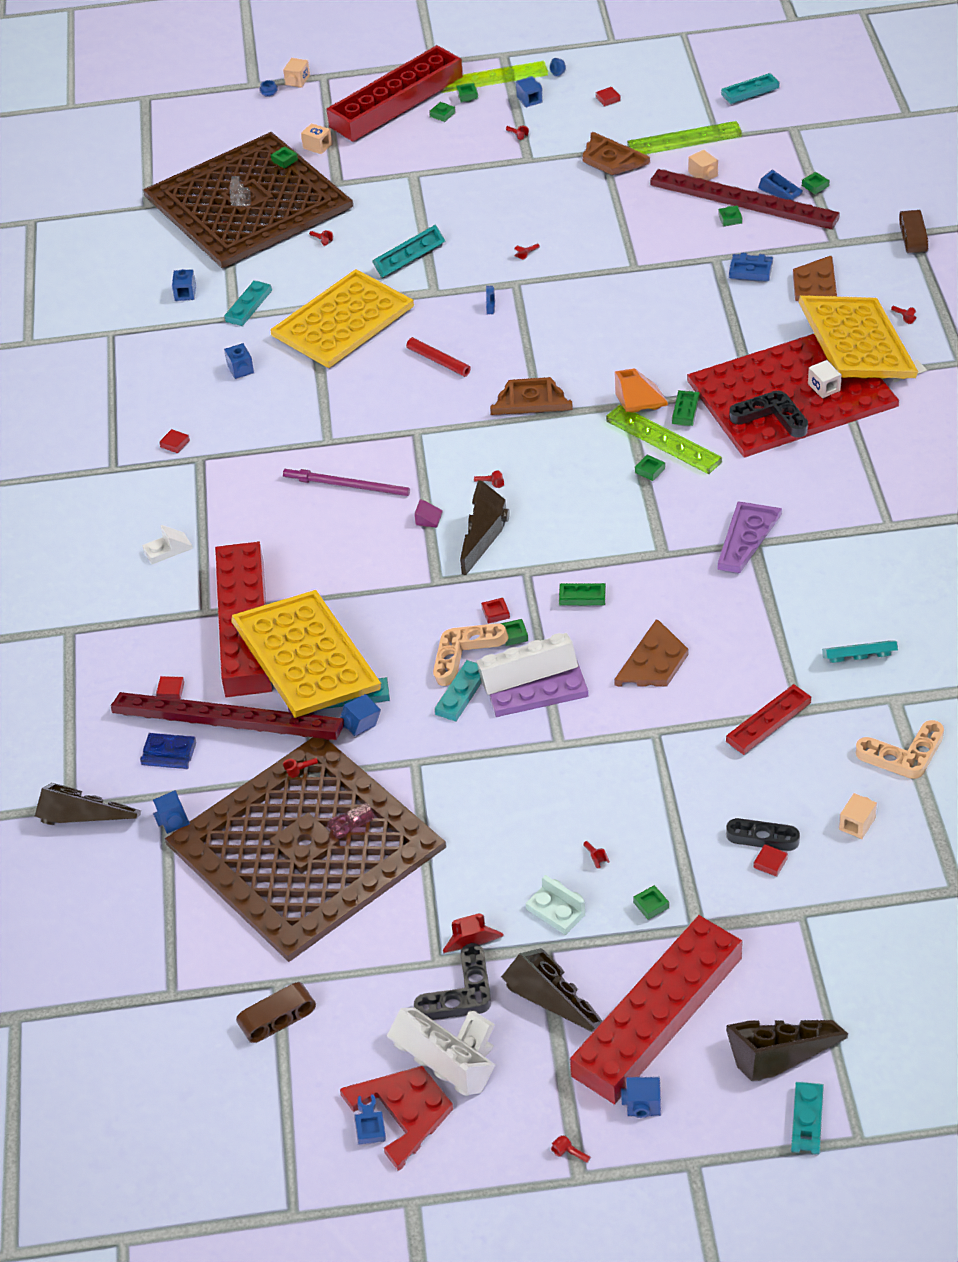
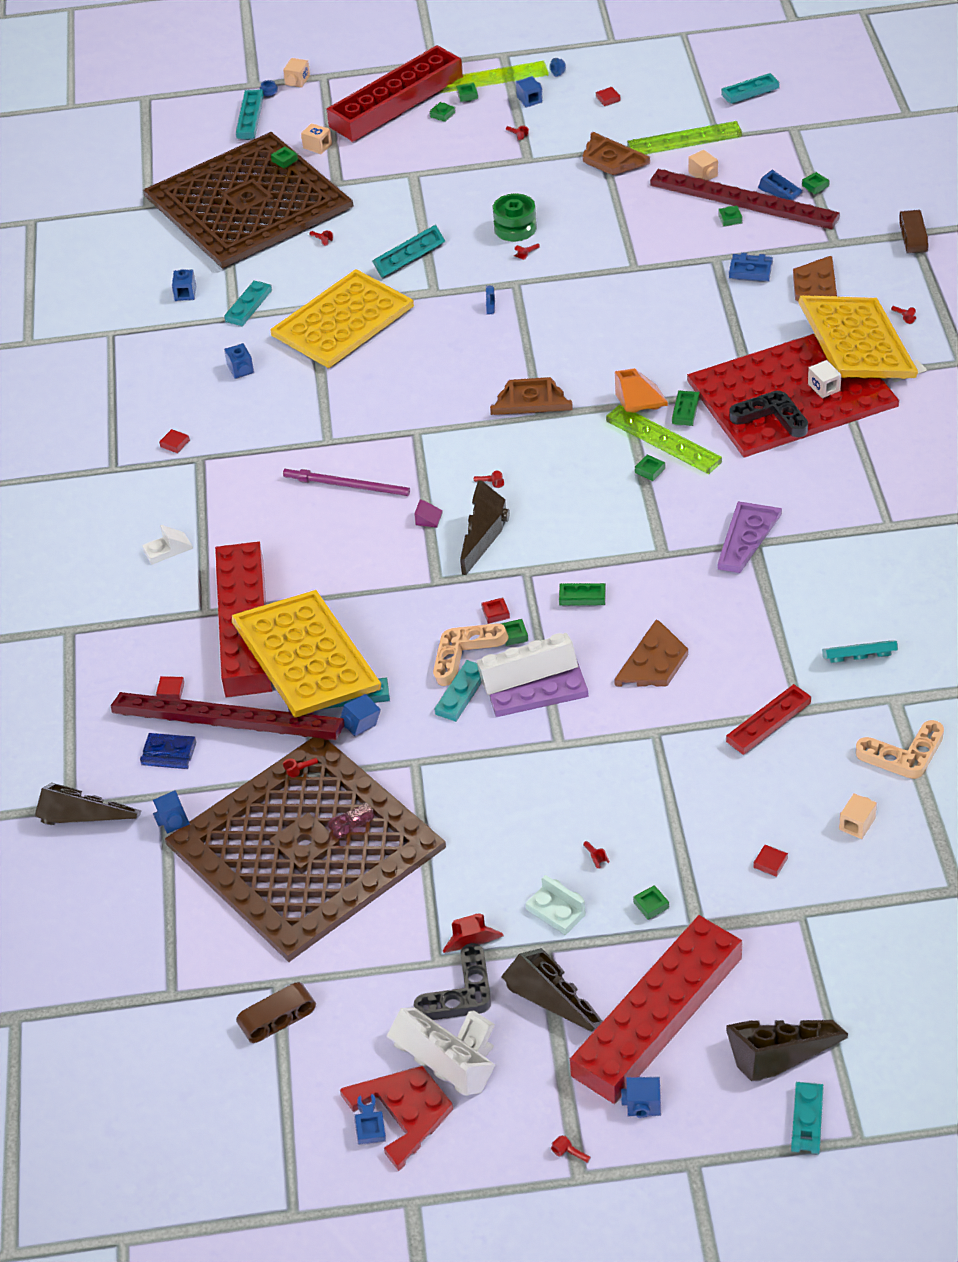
(239, 195): clear bracket -> none
(249, 114): none -> teal plate
(438, 356): red piece -> none
(514, 217): none -> green wheel
(756, 826): black beam -> none

